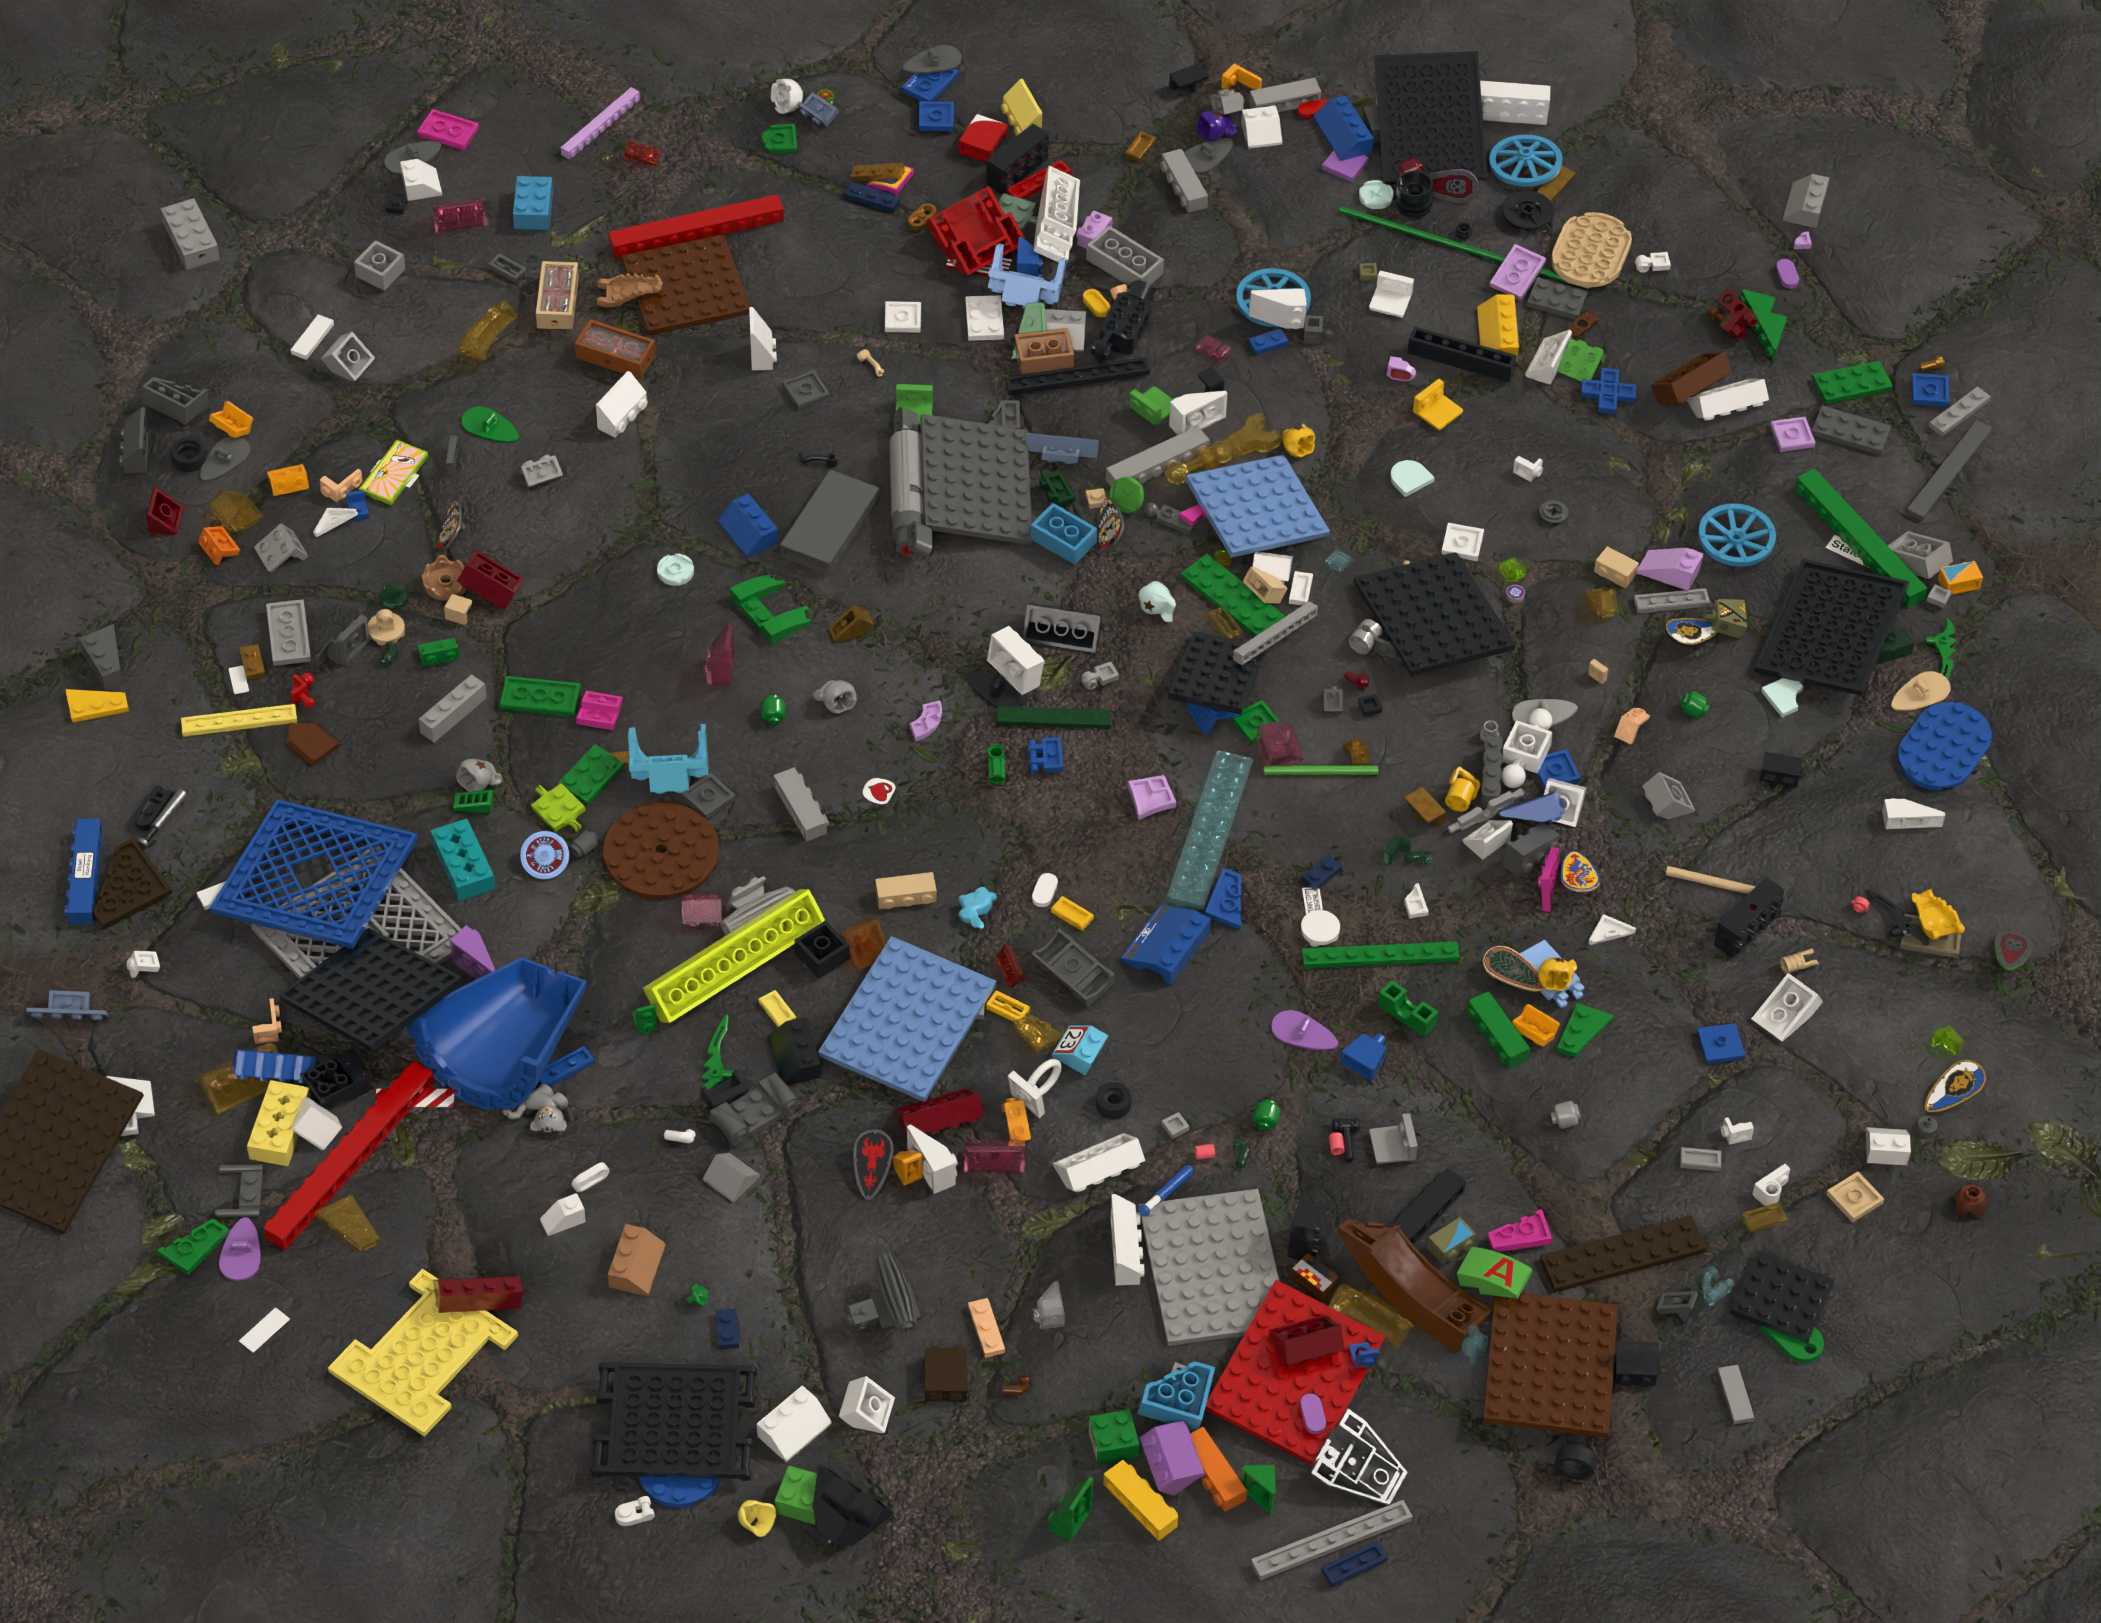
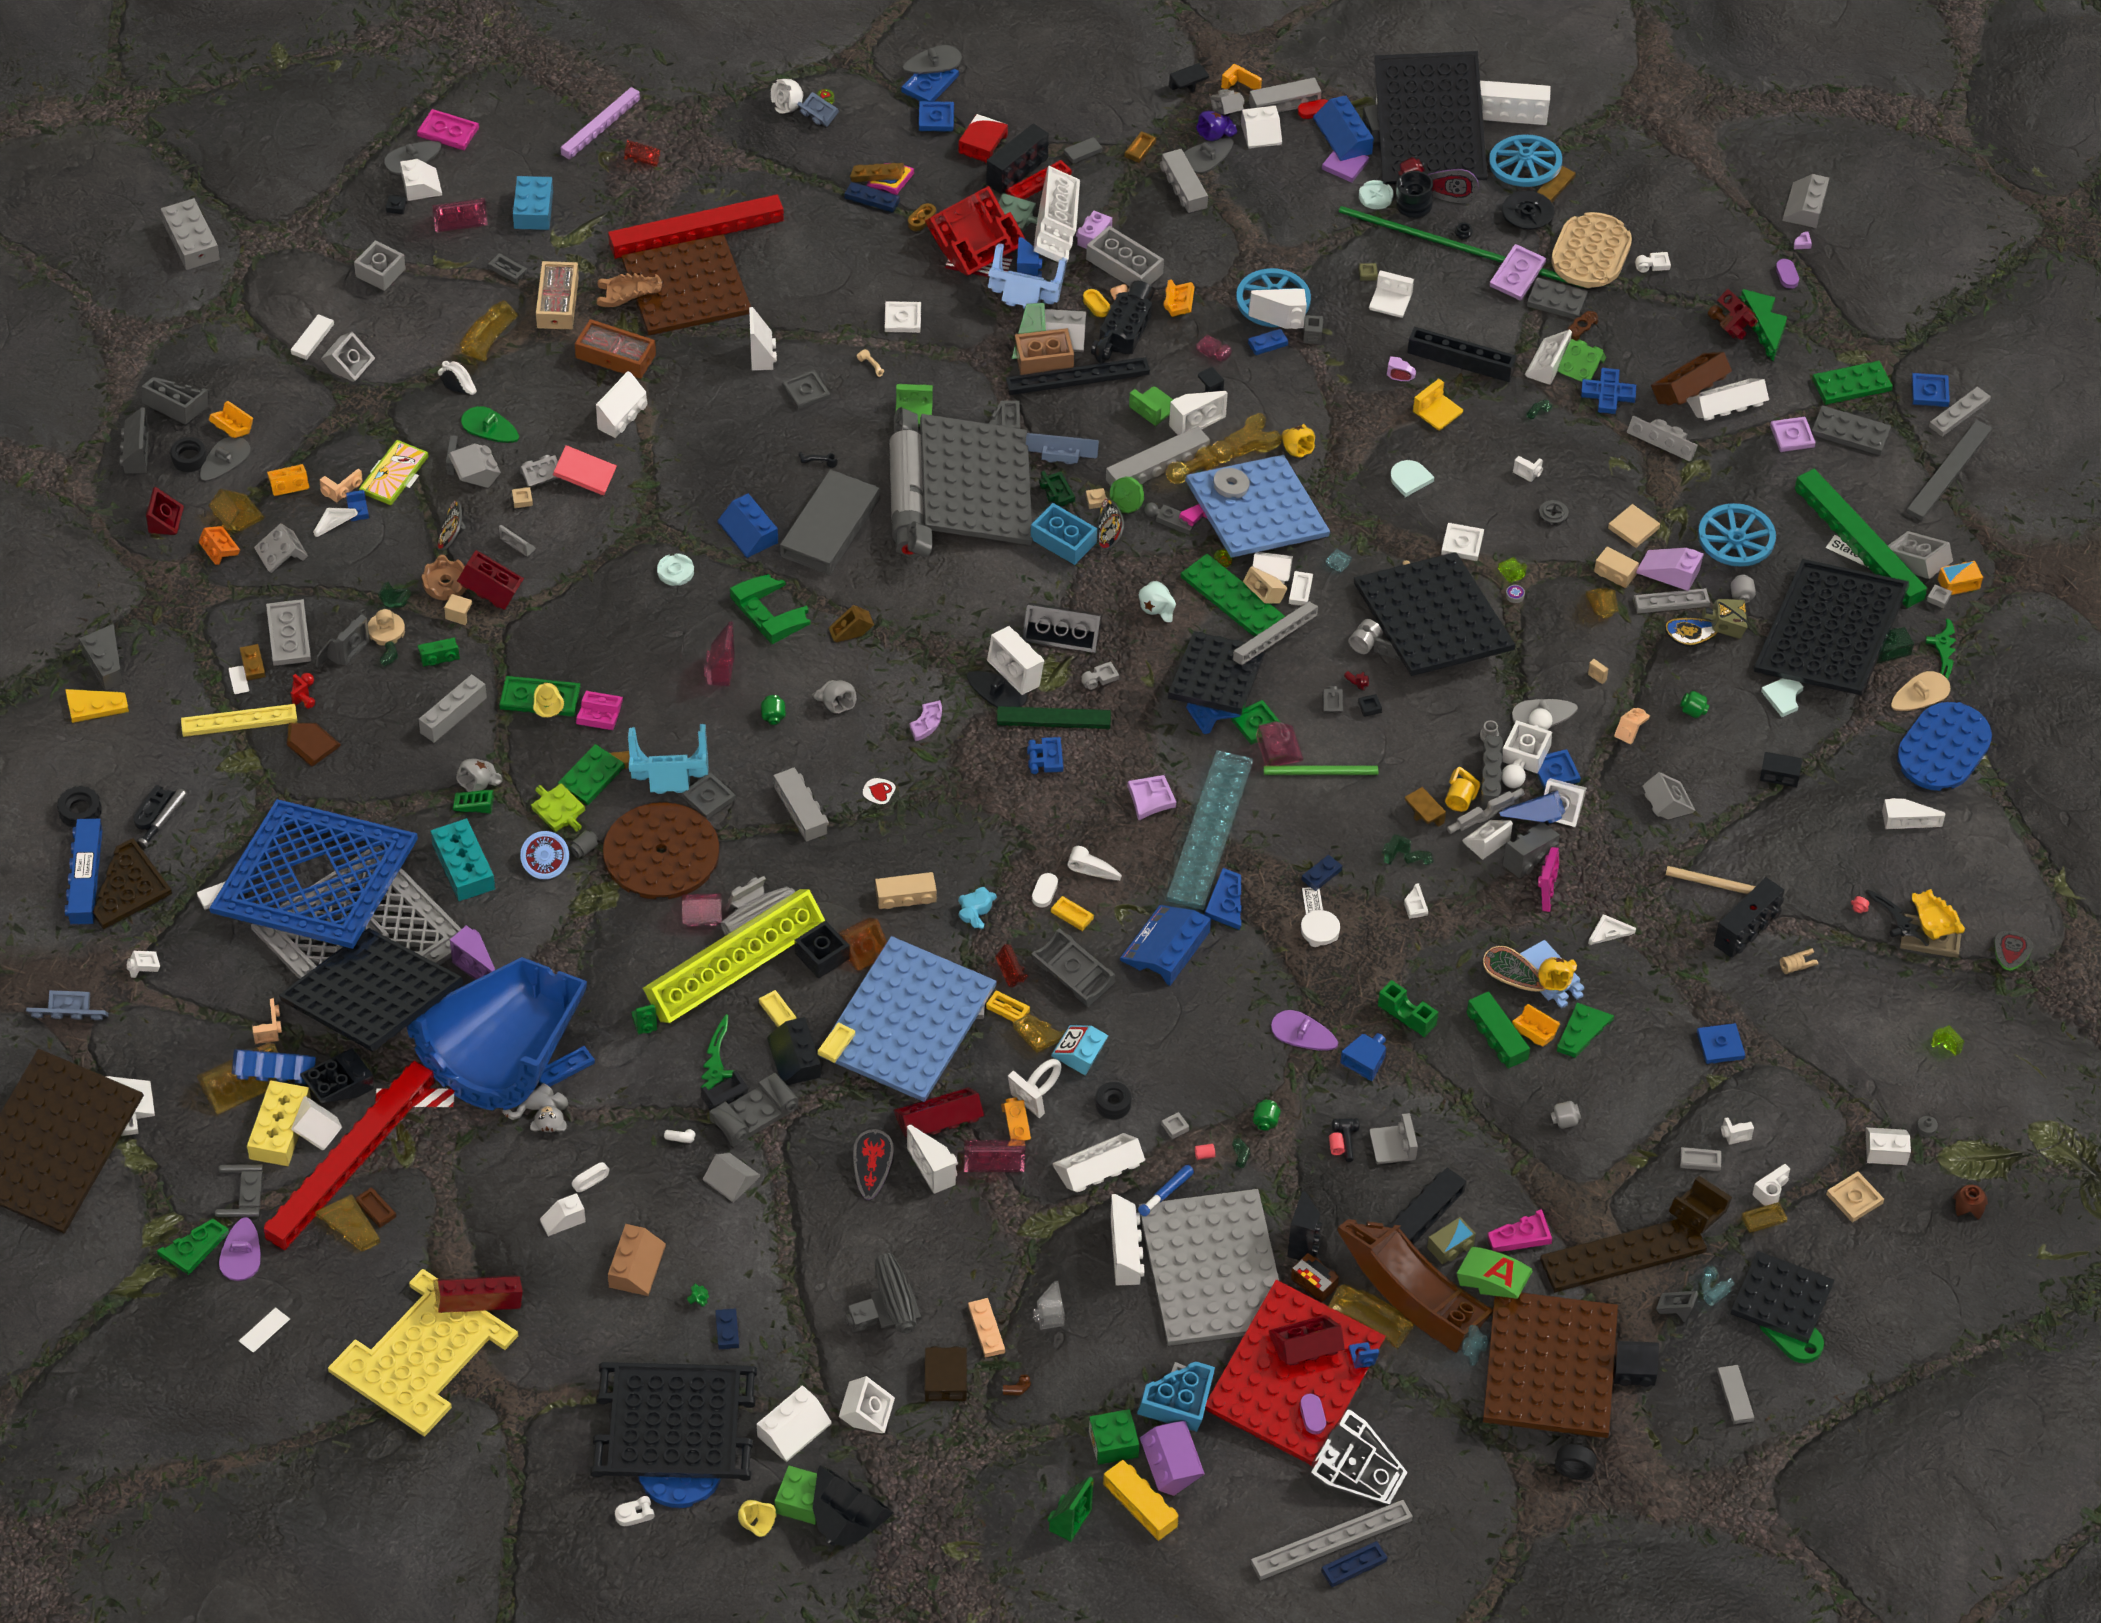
(75, 795): none -> black tyre
(375, 1207): none -> reddish brown tile
(456, 378): none -> white hat
(475, 465): none -> light grey slope
(515, 541): none -> light grey slope
(522, 497): none -> tan plate
(547, 695): none -> light yellow hair
(584, 470): none -> coral tile
(780, 139): green tile -> none
(836, 1042): none -> light yellow tile
(908, 1166): light orange slope -> none
(984, 318): white plate -> none
(996, 765): green piece -> none
(1021, 108): light yellow slope -> none
(1083, 150): none -> dark grey tile
(1084, 863): none -> white piece
(1178, 298): none -> light orange bracket
(1218, 1475): orange brick -> none
(1231, 475): none -> light grey tile
(1231, 634): clear yellow tile -> none
(1260, 1485): green slope -> none
(1357, 751): pearl gold bracket -> none
(1380, 955): green plate -> none
(1498, 324): yellow slope -> none
(1536, 407): none -> clear green arm
(1579, 873): shield -> none
(1634, 525): none -> tan tile
(1663, 436): none -> light grey bracket
(1701, 1205): none -> dark brown panel
(1743, 588): none -> light grey head
(1787, 1008): white slope -> none
(1937, 363): pearl gold arm -> none
(1956, 1086): shield -> none

